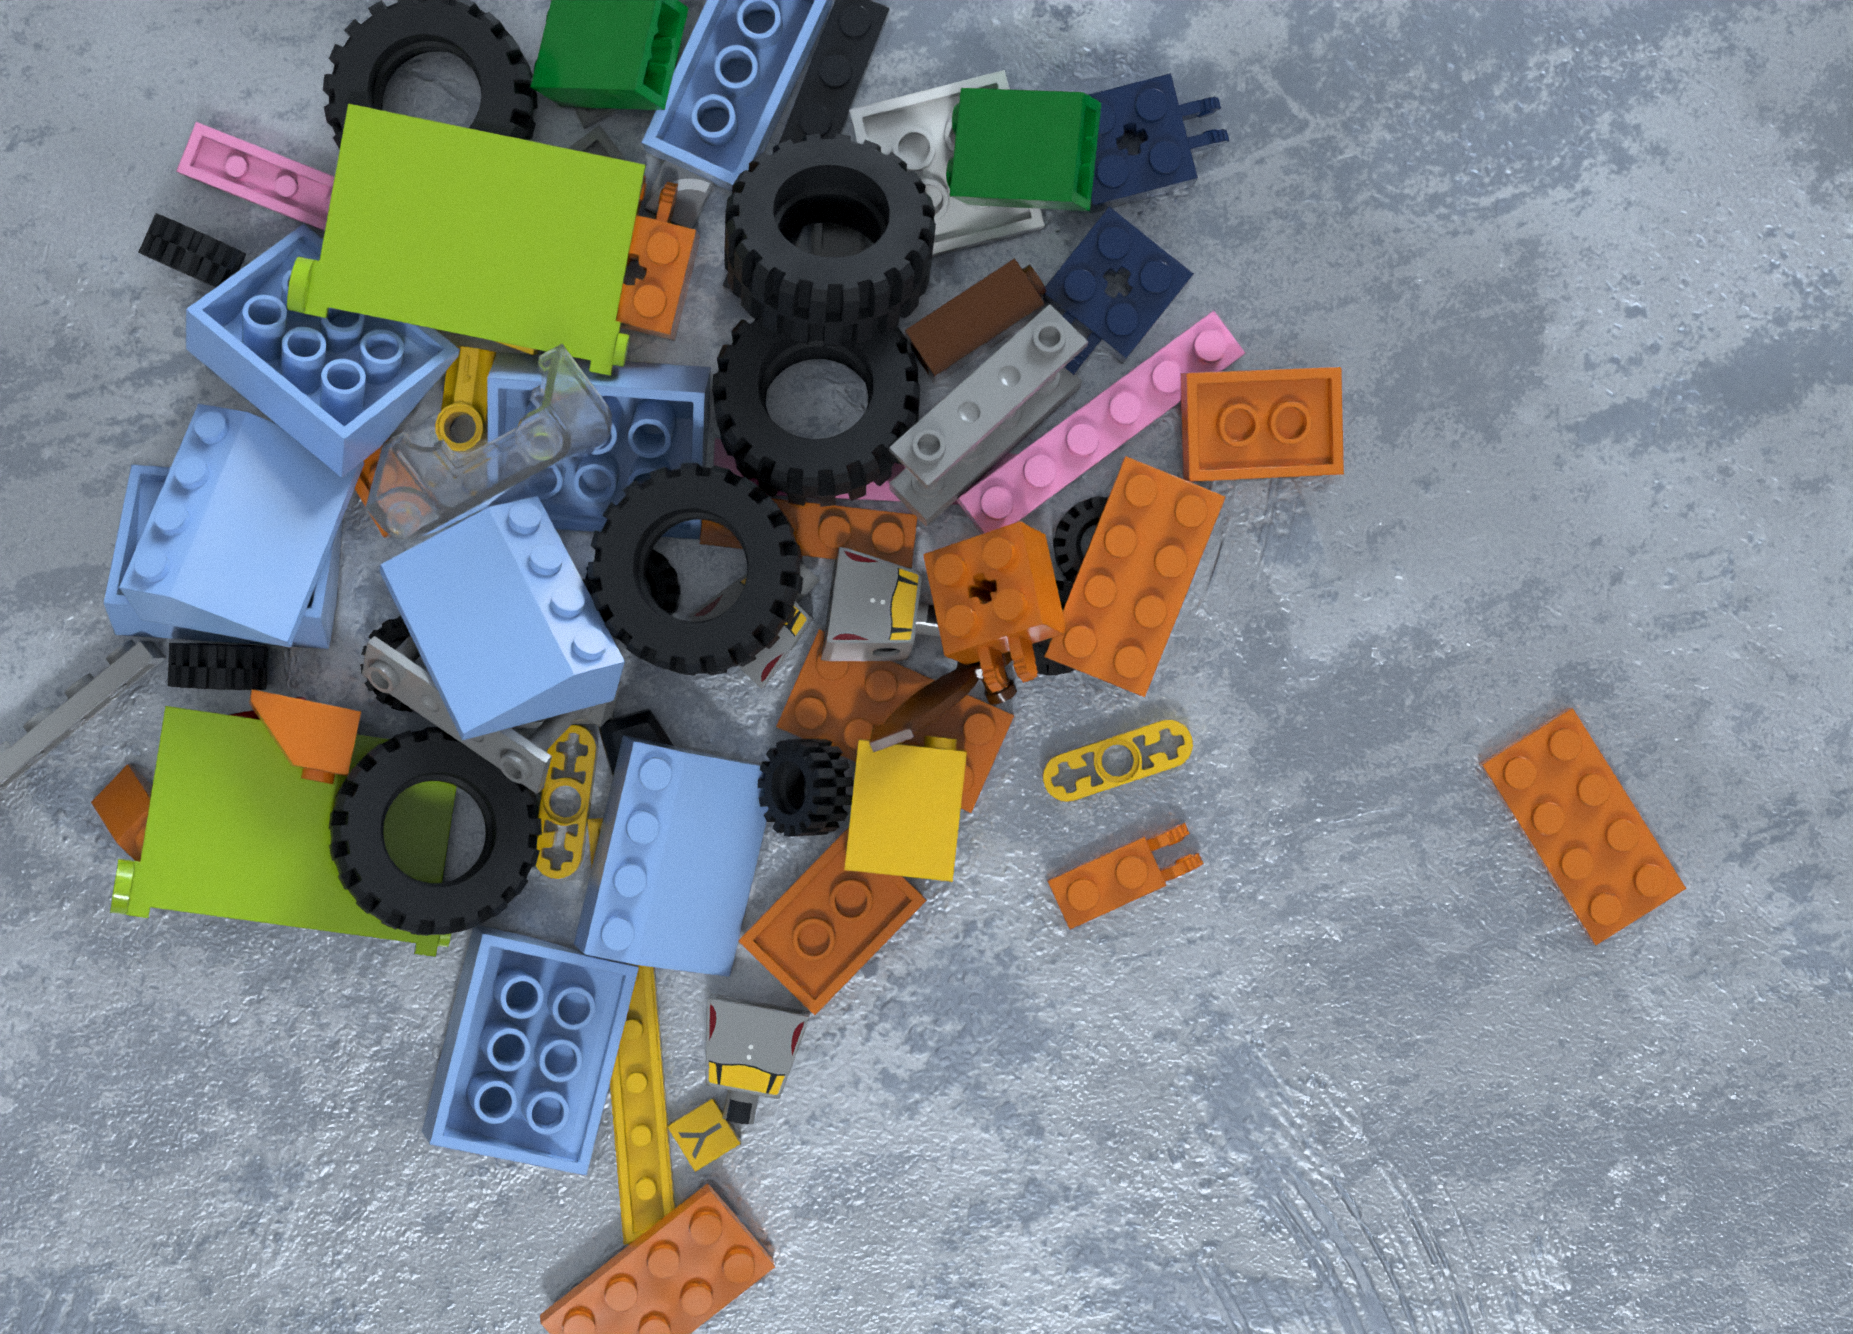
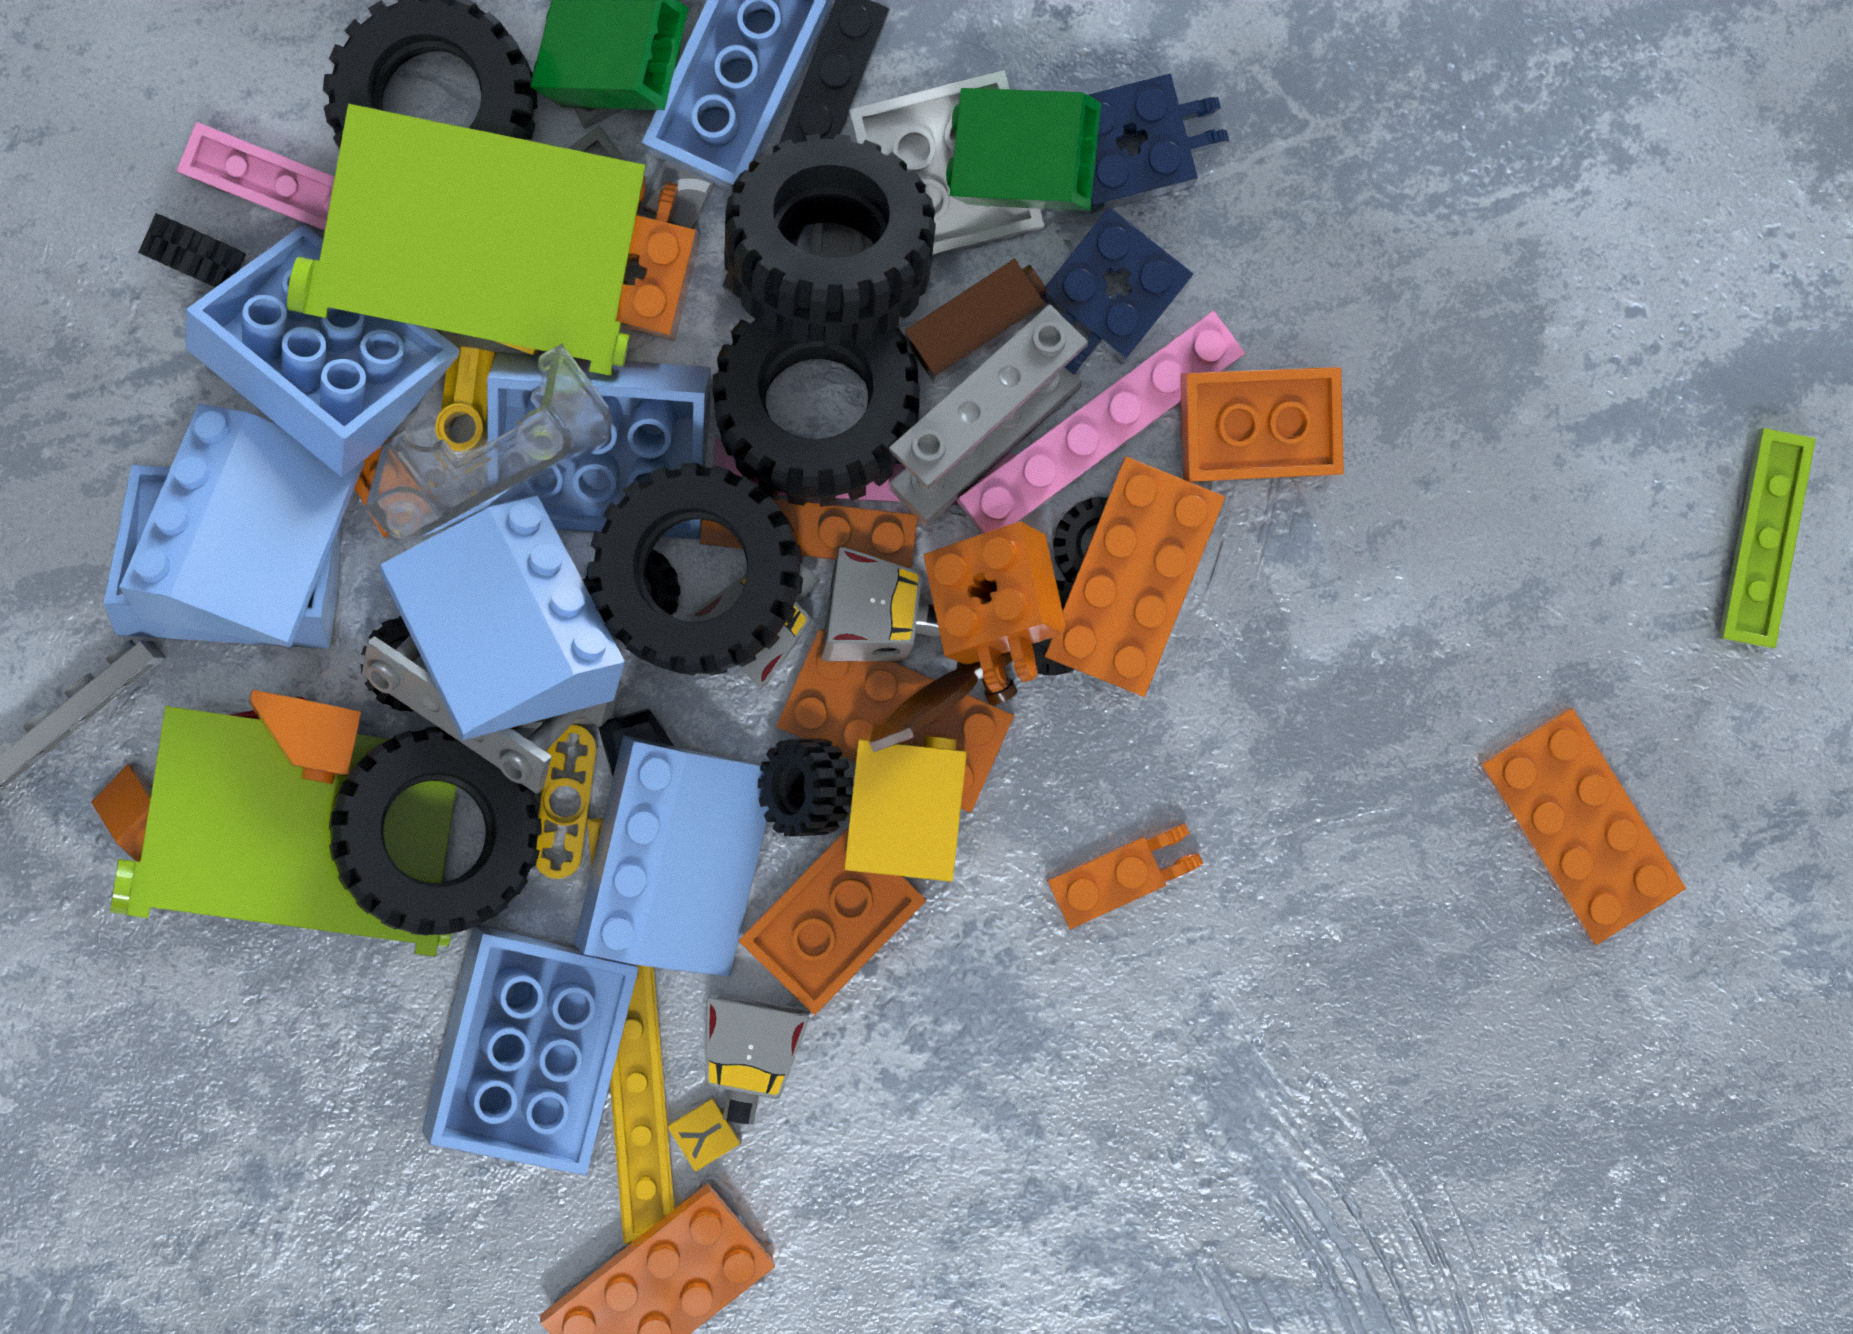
(217, 666): black tyre -> none
(1150, 736): yellow beam -> none
(1767, 538): none -> lime plate

